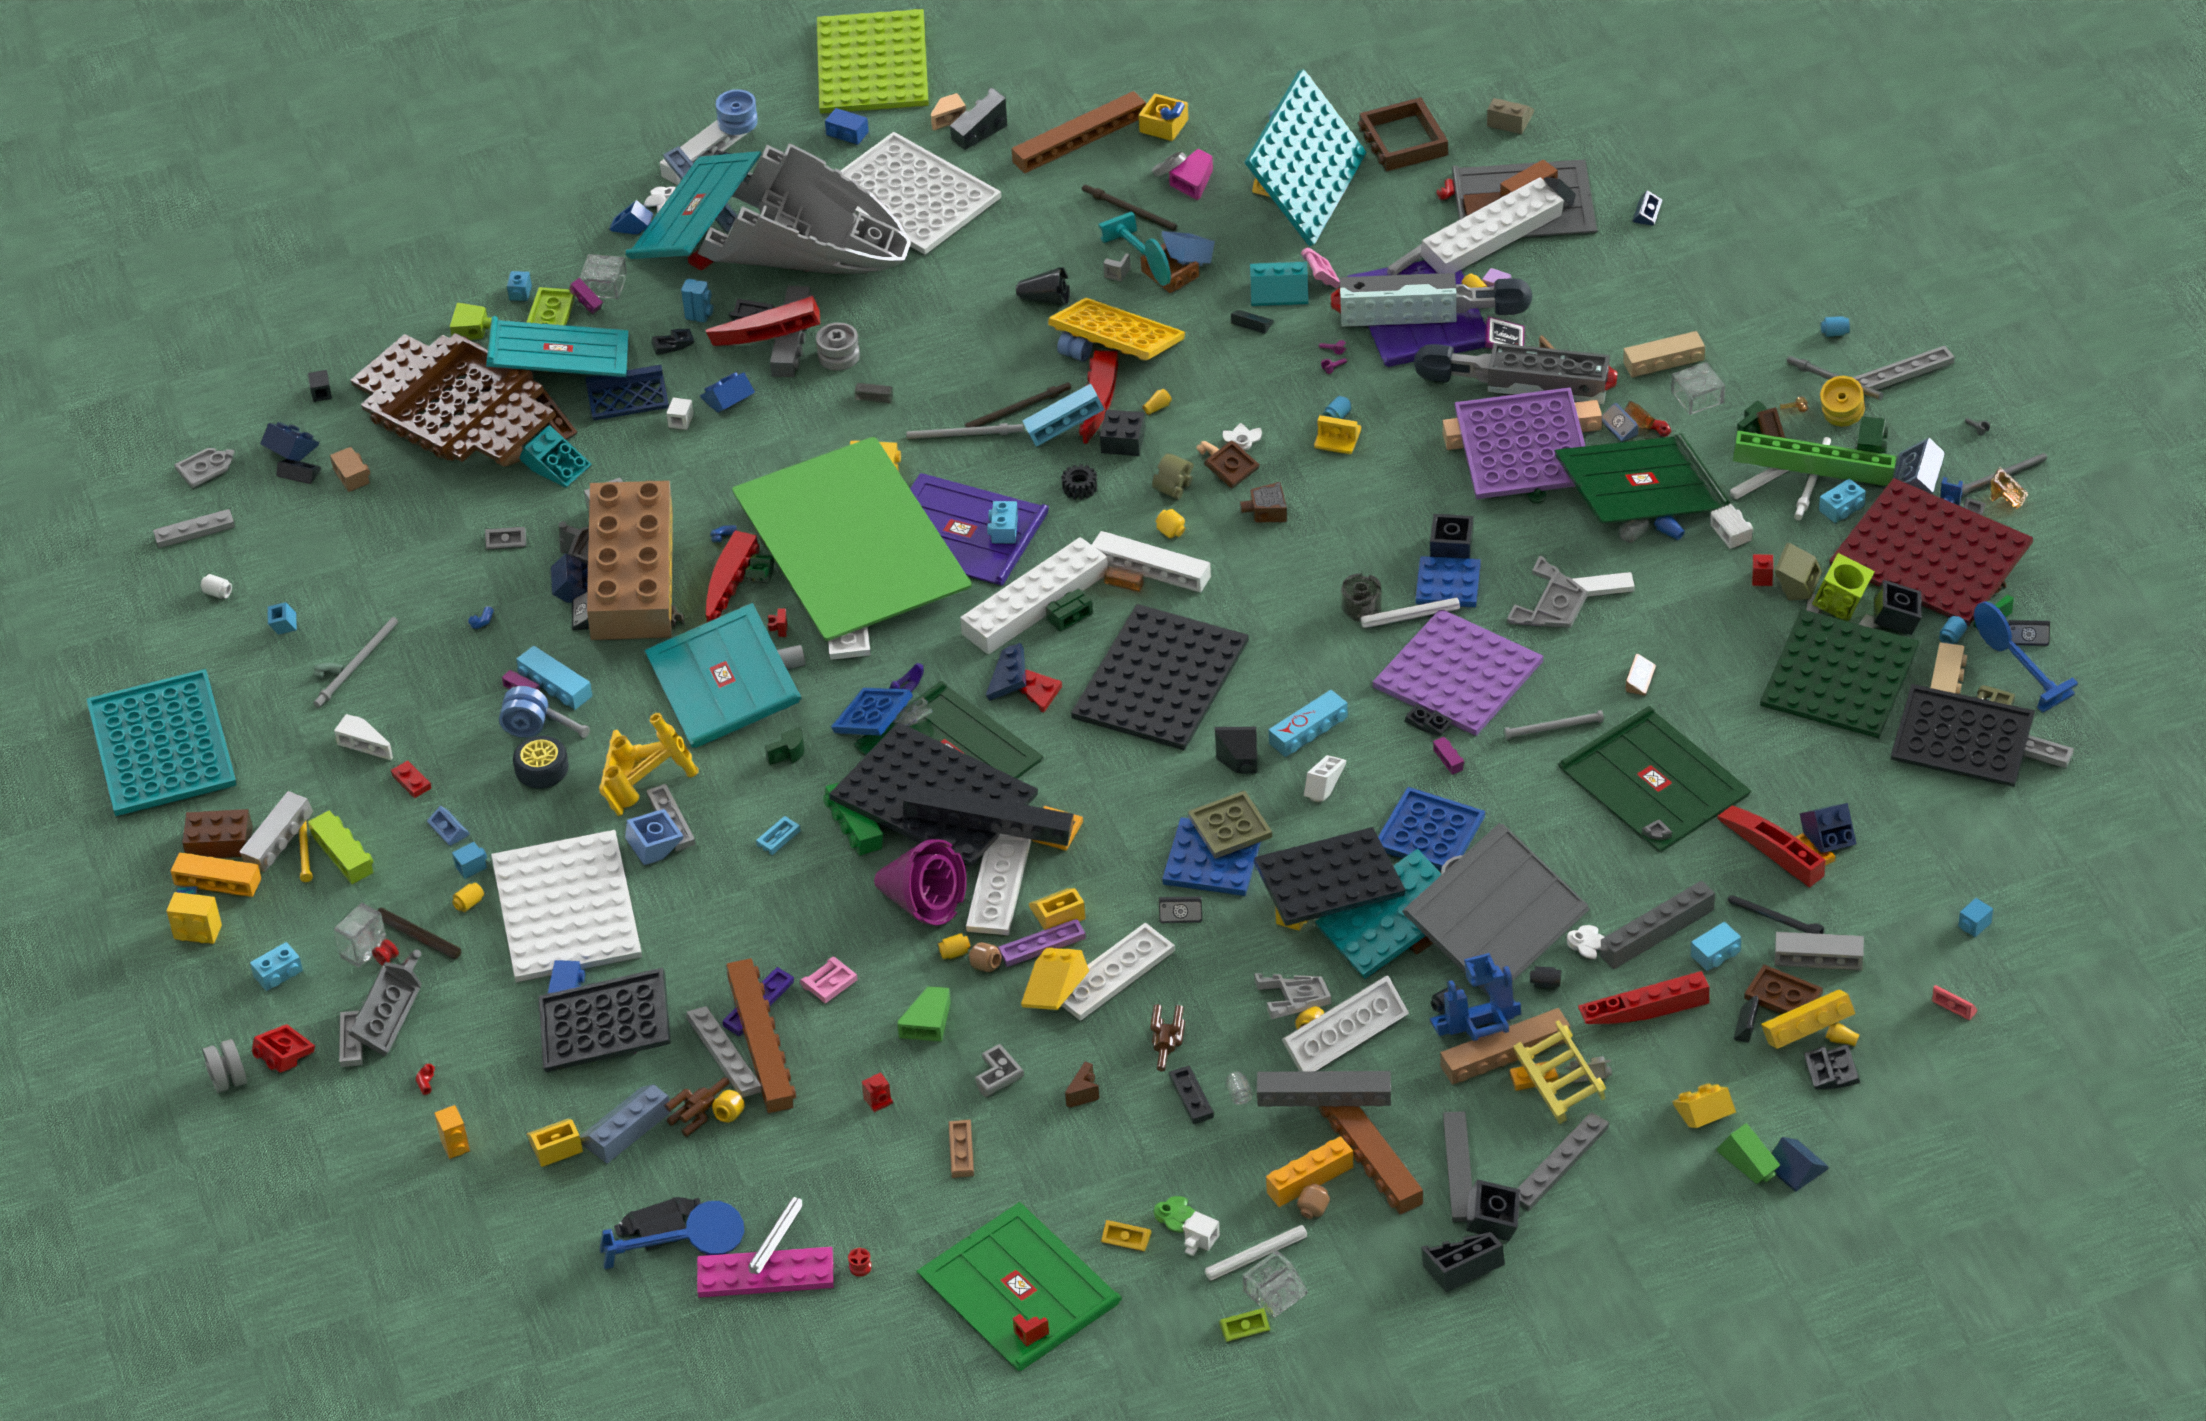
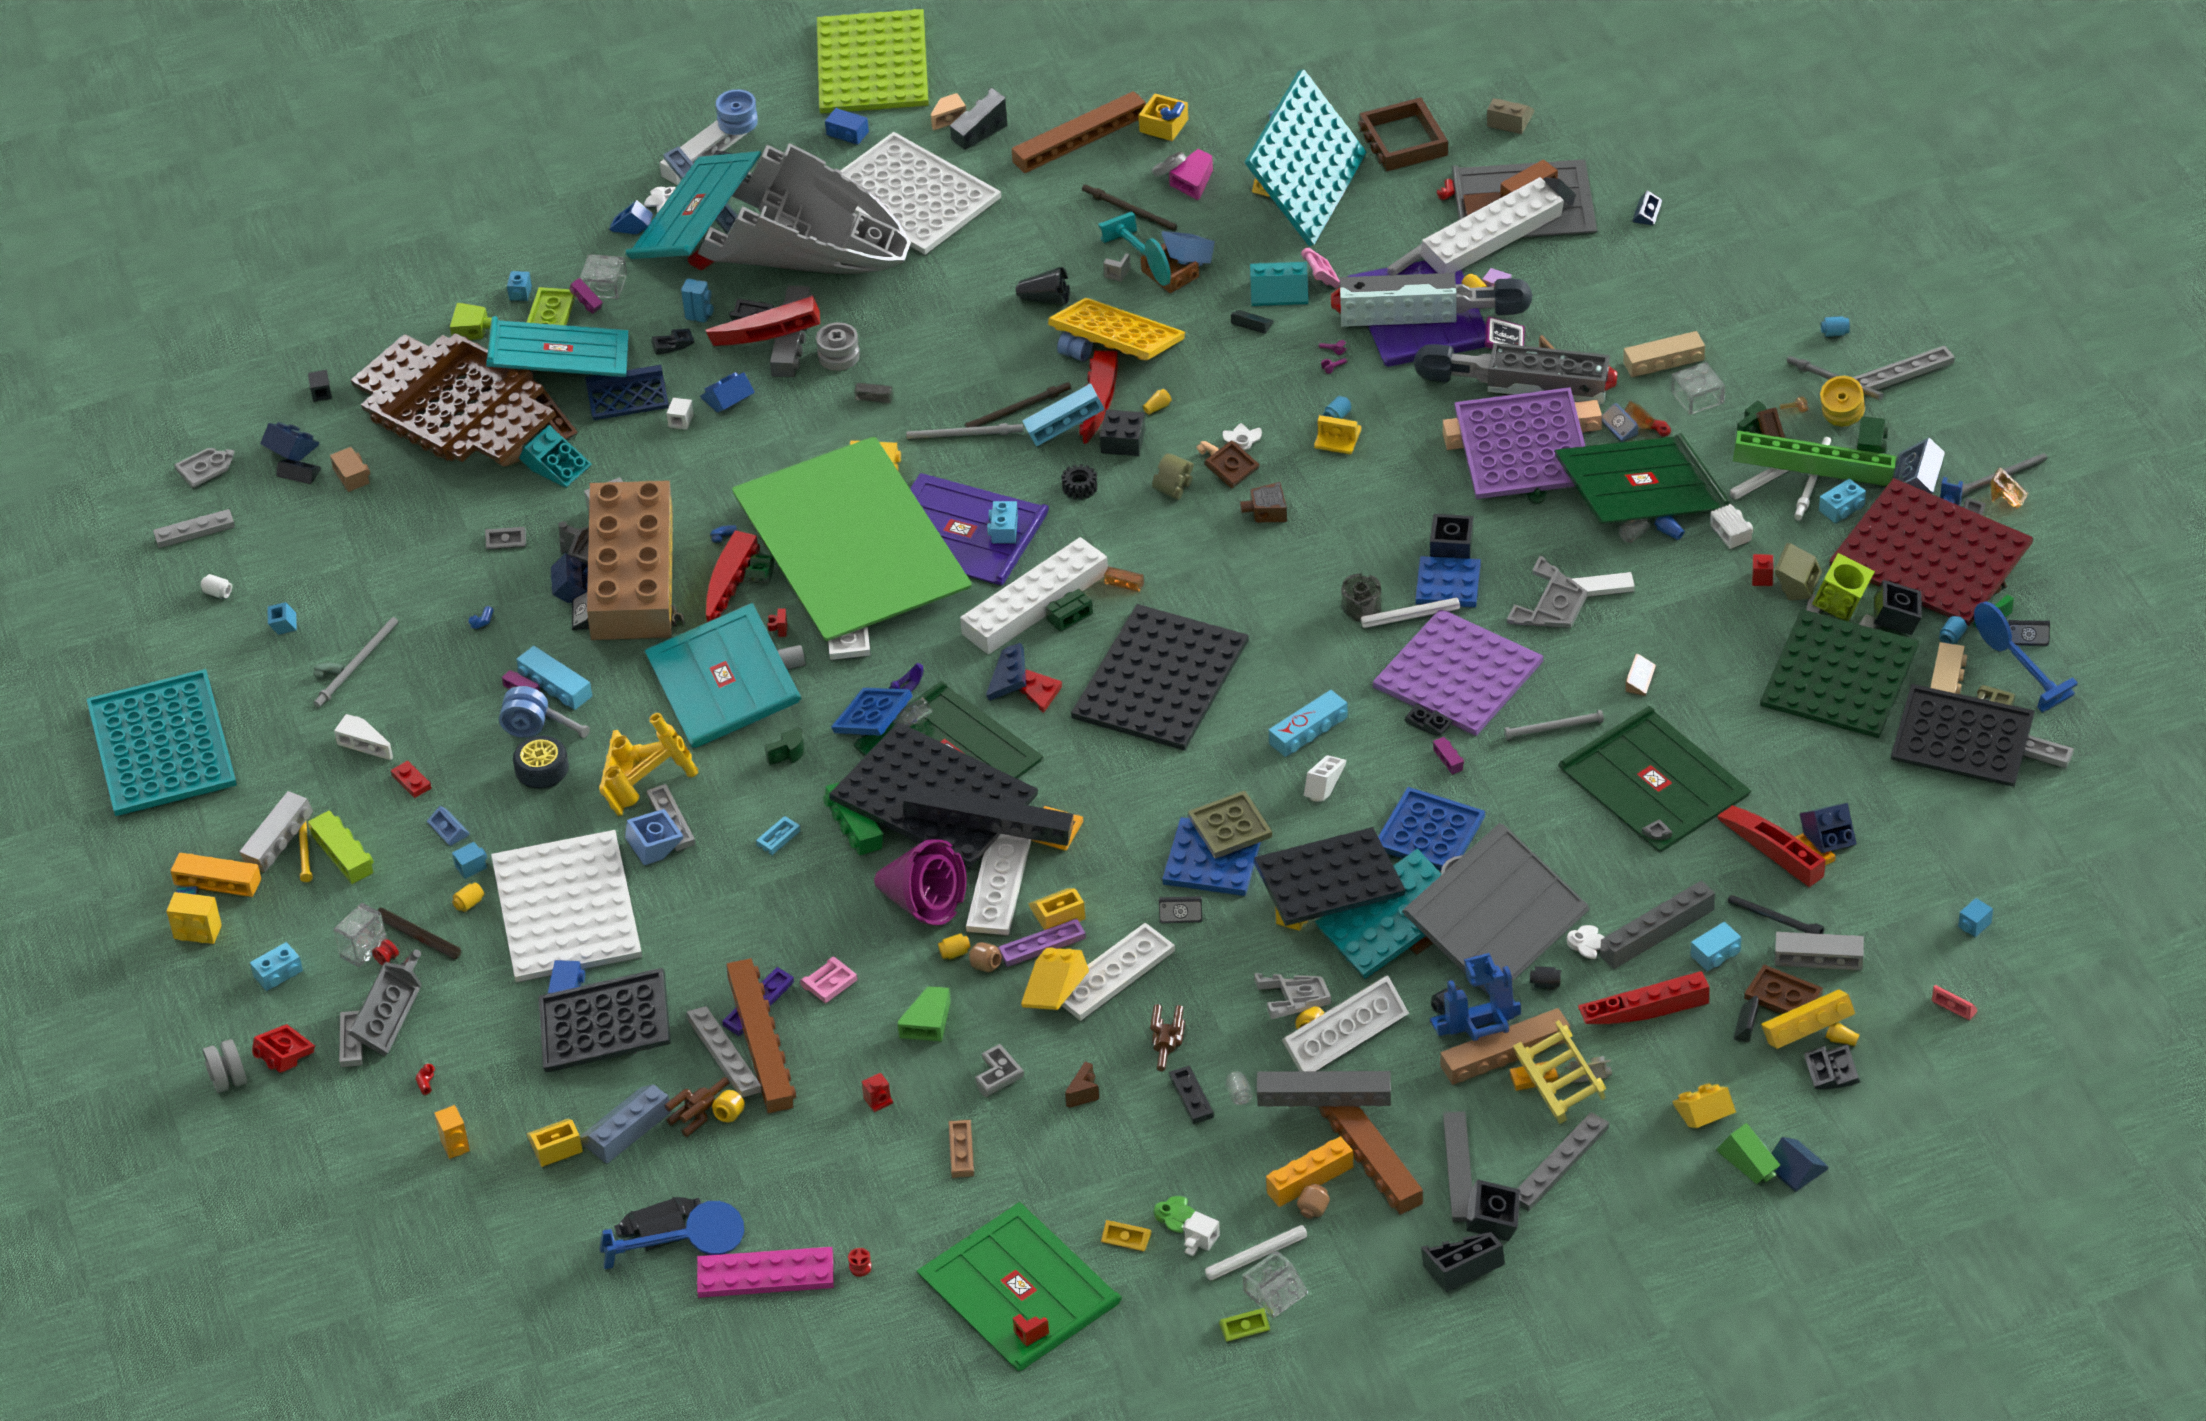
(217, 833): reddish brown brick -> none
(775, 1235): axle -> none
(1153, 561): white brick -> none
(1170, 523): yellow head -> none
(1237, 748): black slope -> none
(1981, 426): dark grey hand -> none

